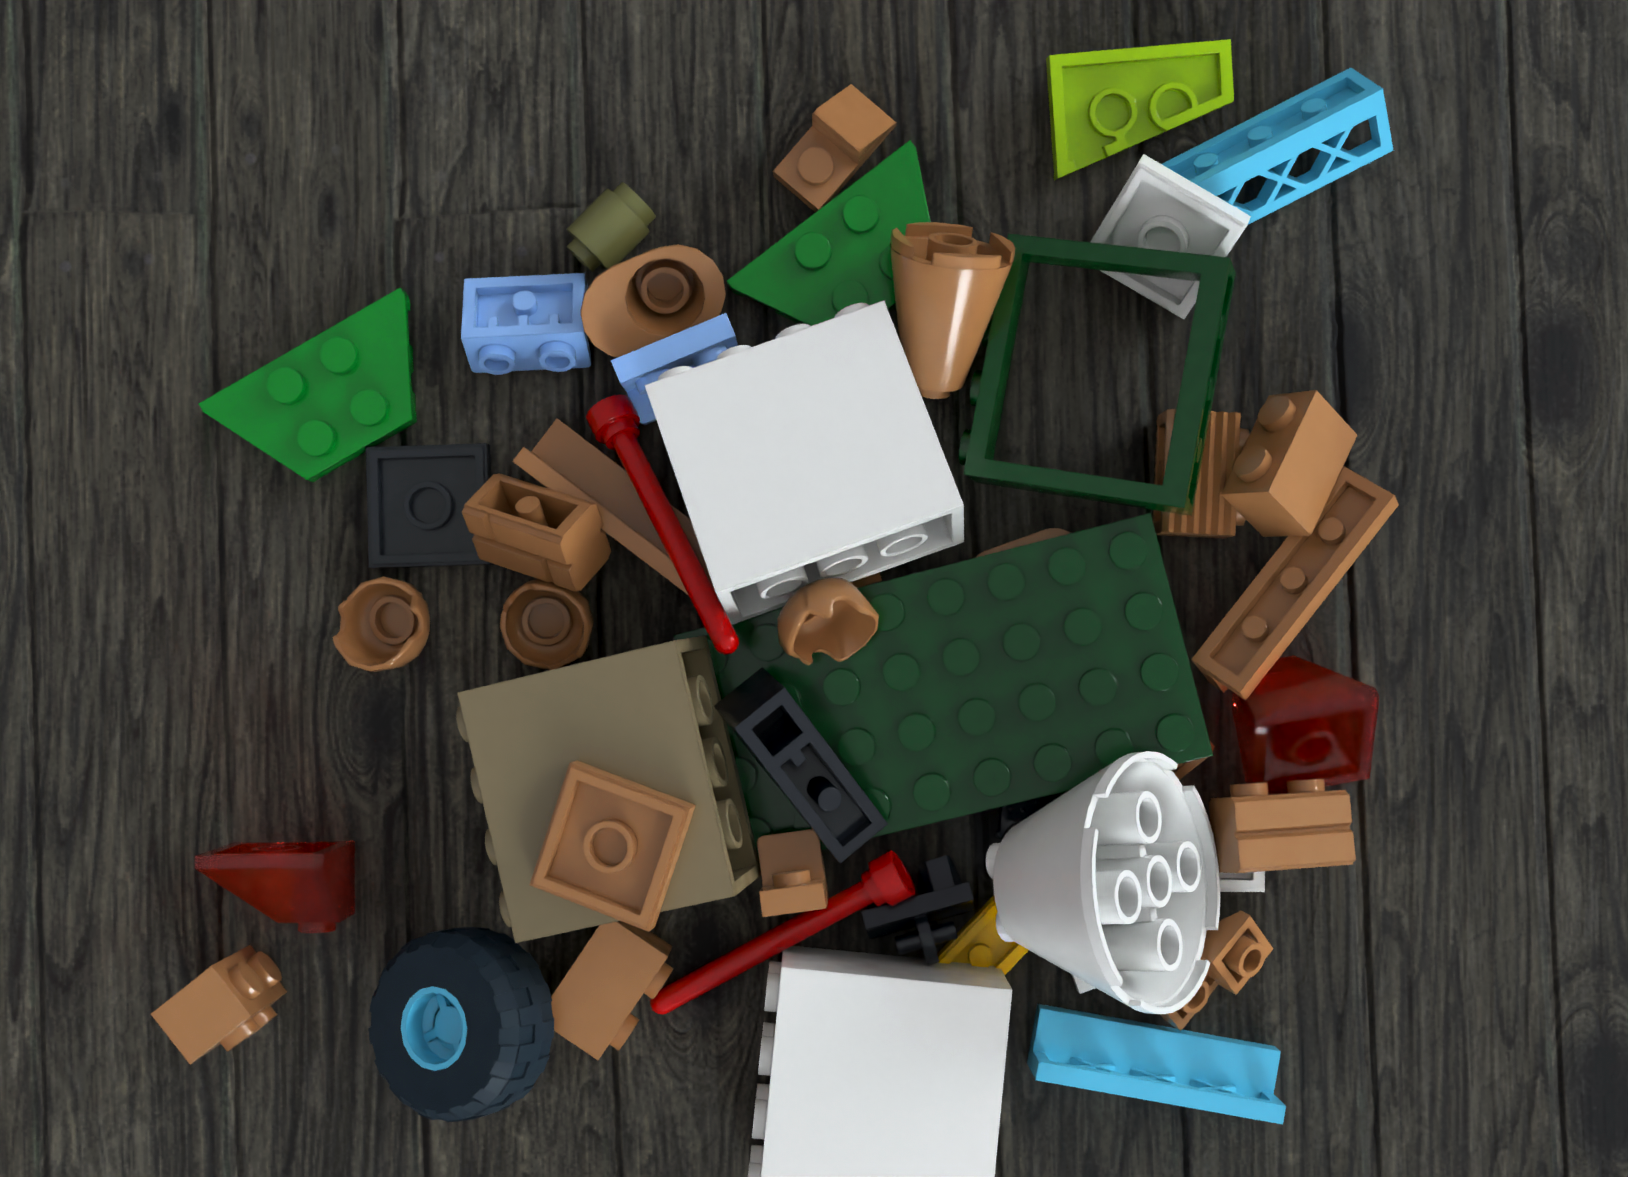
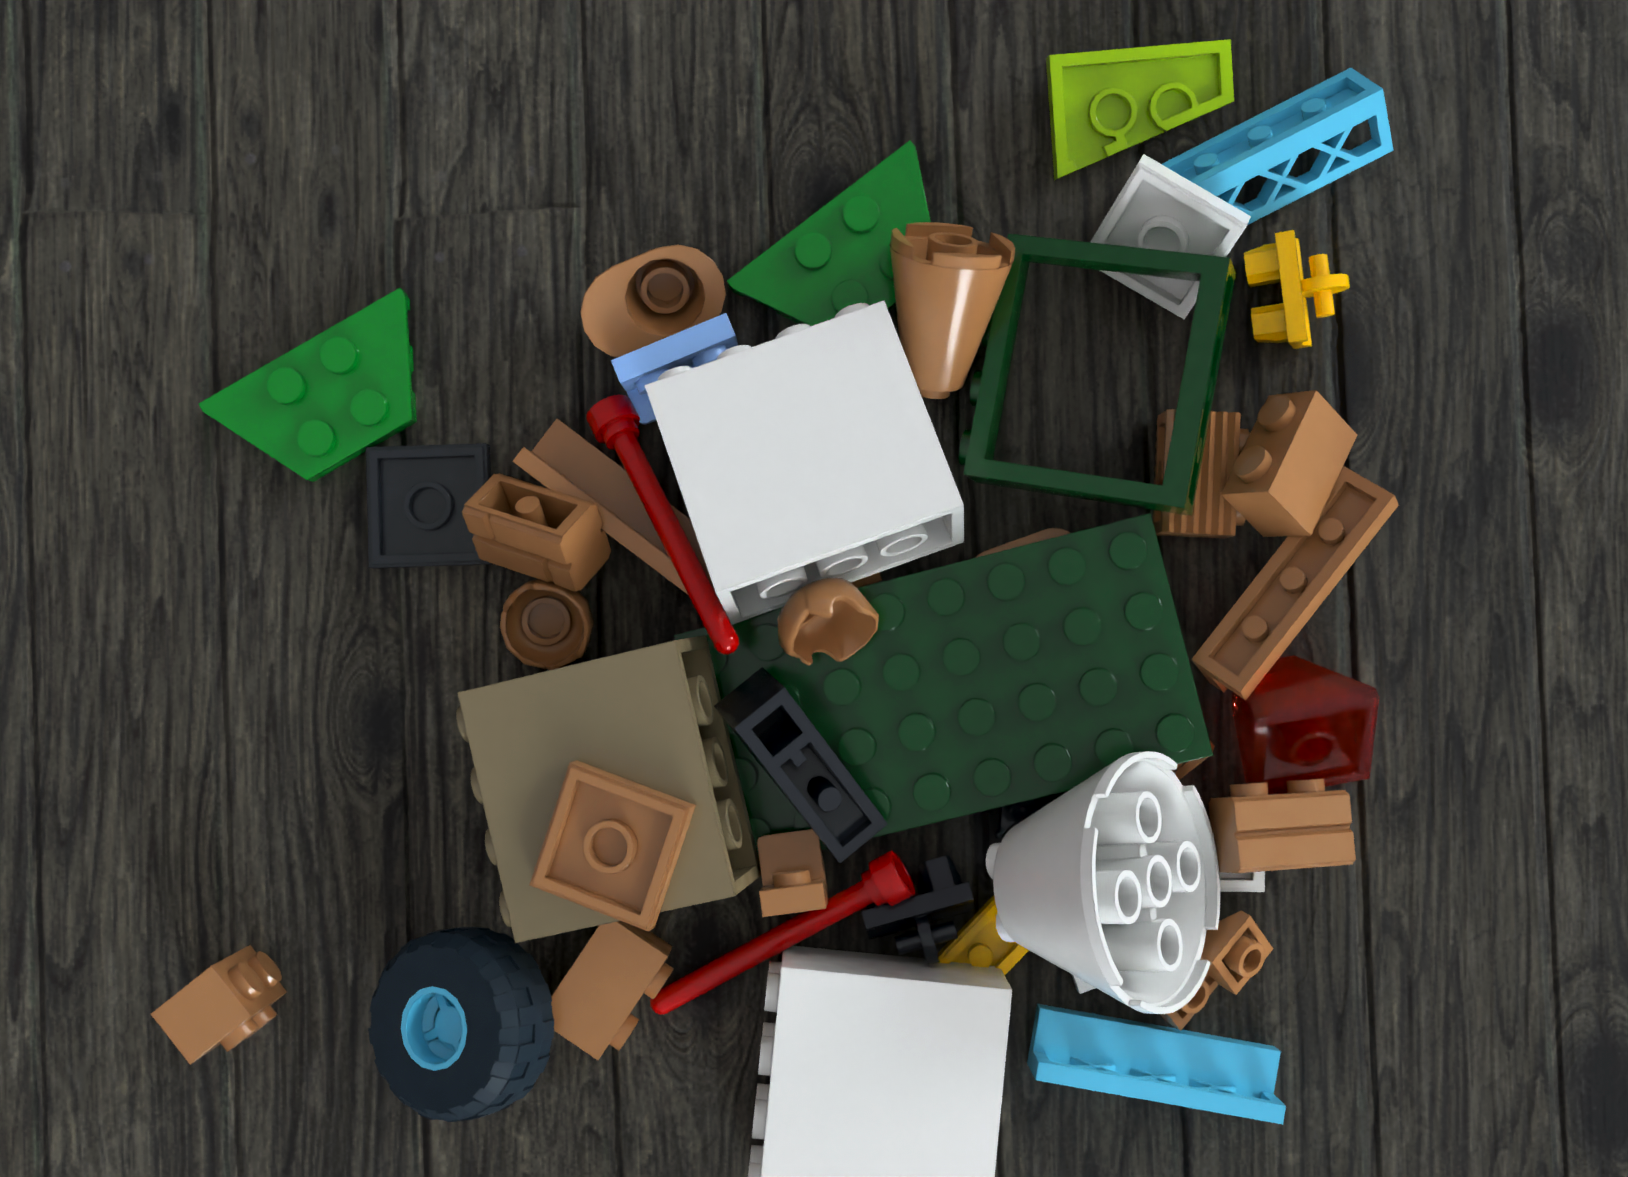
(288, 880): clear red slope -> none
(382, 625): medium nougat hair -> none
(524, 323): light blue bracket -> none
(610, 228): olive brick -> none
(834, 148): medium nougat slope -> none
(1283, 264): none -> yellow hips

